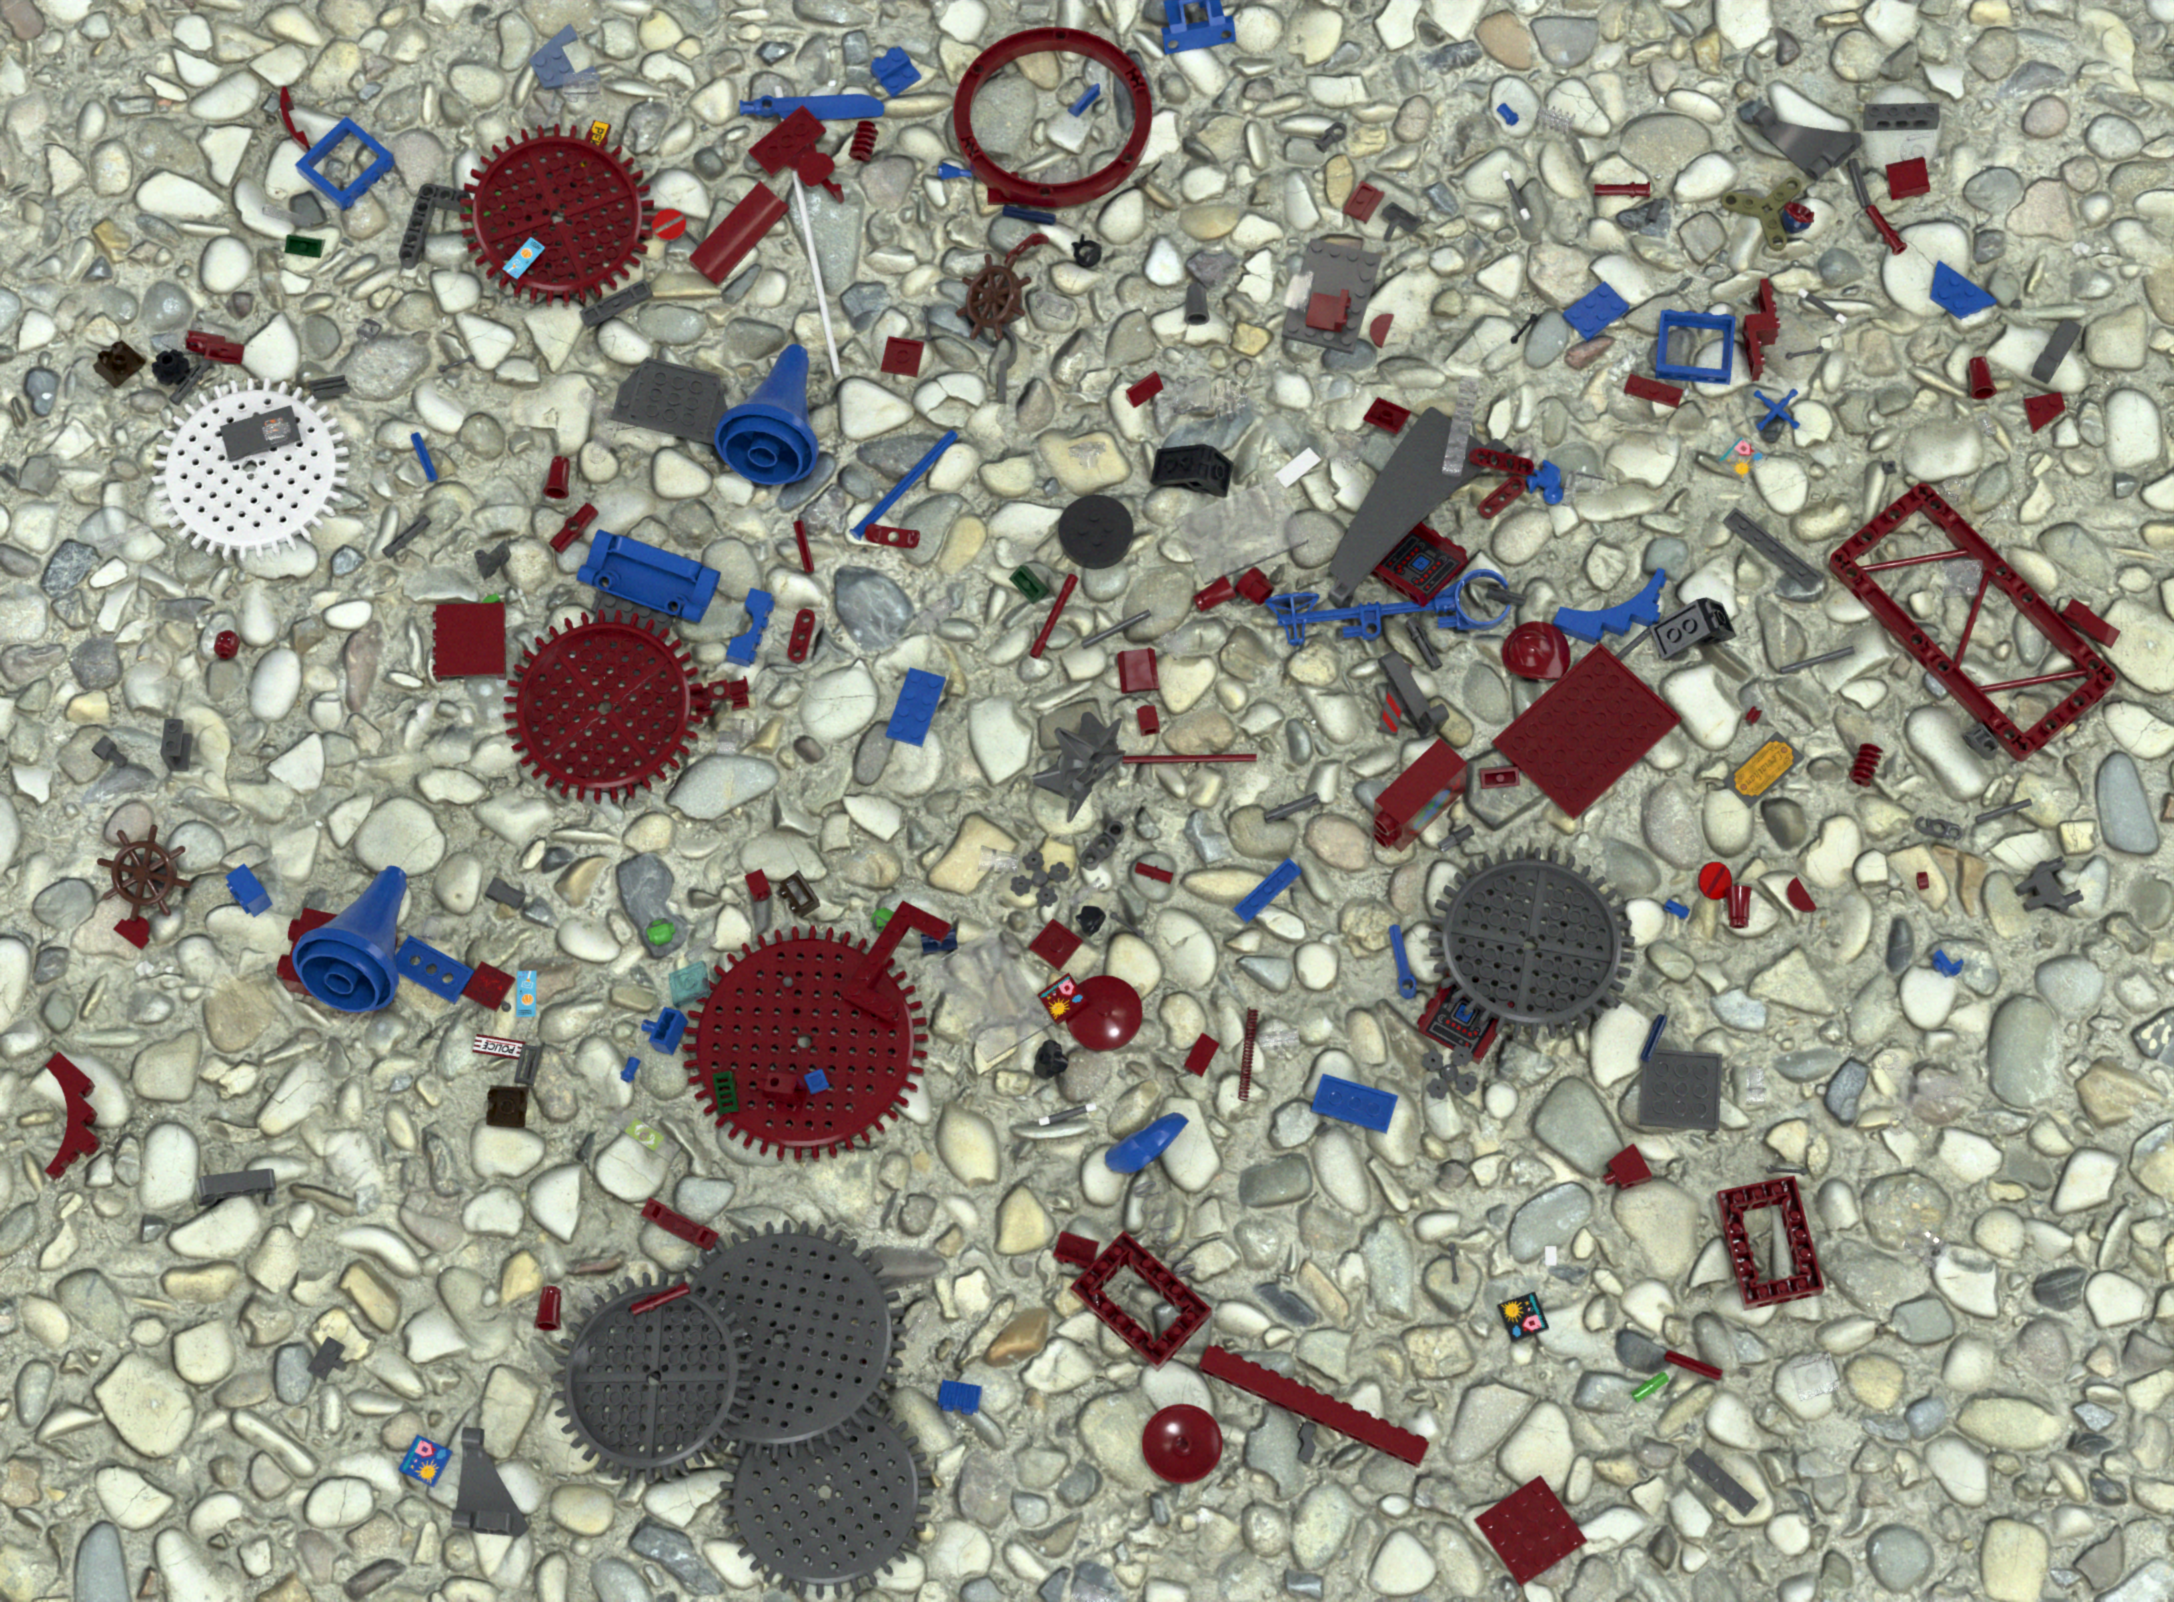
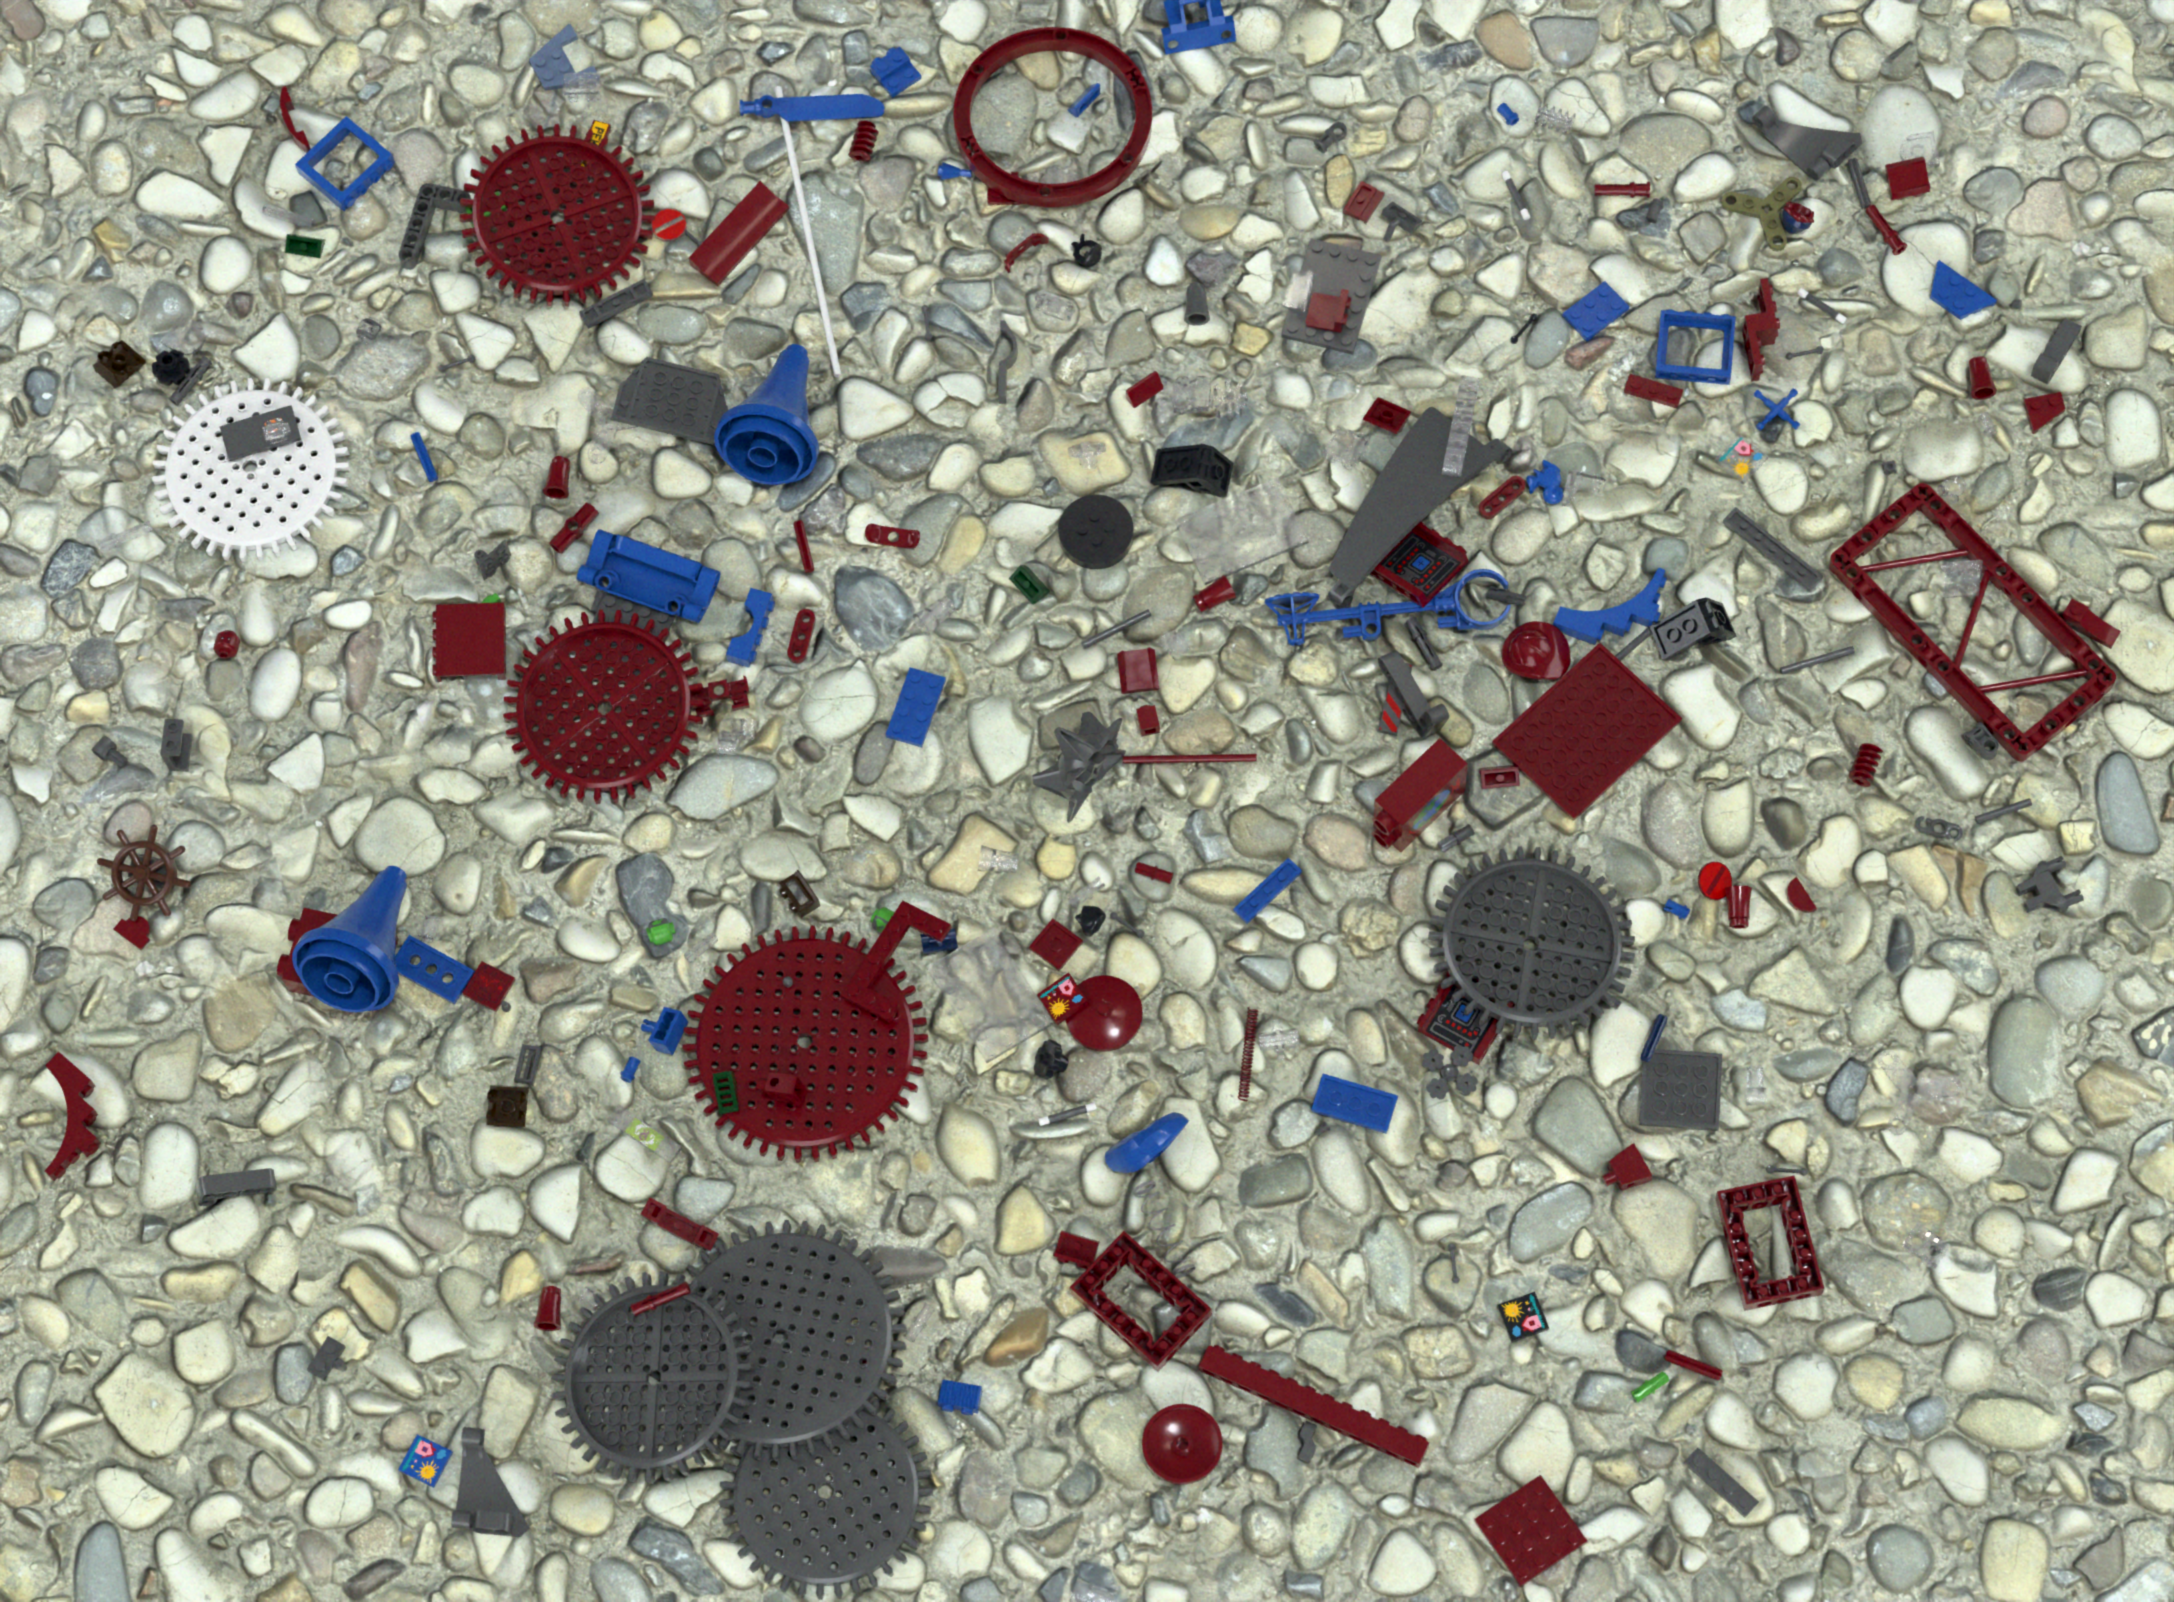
(214, 347): dark red plate -> none
(248, 891): blue brick -> none
(328, 386): dark grey tile -> none
(400, 541): dark grey pin -> none
(497, 1046): sticker -> none
(501, 891): dark grey piece -> none
(523, 258): medium azure sticker -> none
(526, 994): medium azure sticker -> none
(689, 984): clear light blue tile -> none
(758, 885): dark red brick -> none
(793, 147): dark red plate -> none
(816, 1081): blue tile -> none
(902, 356): dark red tile -> none
(904, 484): blue axle -> none
(1002, 297): reddish brown brick -> none
(1027, 214): dark blue axle -> none
(1040, 642): dark red piece -> none
(1040, 879): dark grey plant -> none
(1100, 853): dark grey piece -> none
(1201, 1055): dark red slope -> none
(1254, 586): dark red piece -> none
(1283, 811): dark grey pin -> none
(1297, 467): white sticker -> none
(1379, 328): dark red tile -> none
(1405, 976): blue axle -> none
(1501, 461): dark red beam -> none
(1550, 1255): white sticker -> none
(1753, 715): dark red bush -> none
(1763, 769): tile -> none
(1814, 1376): clear slope -> none
(1901, 116): dark grey brick -> none
(1922, 880): dark red axle -> none
(1943, 964): blue bracket -> none

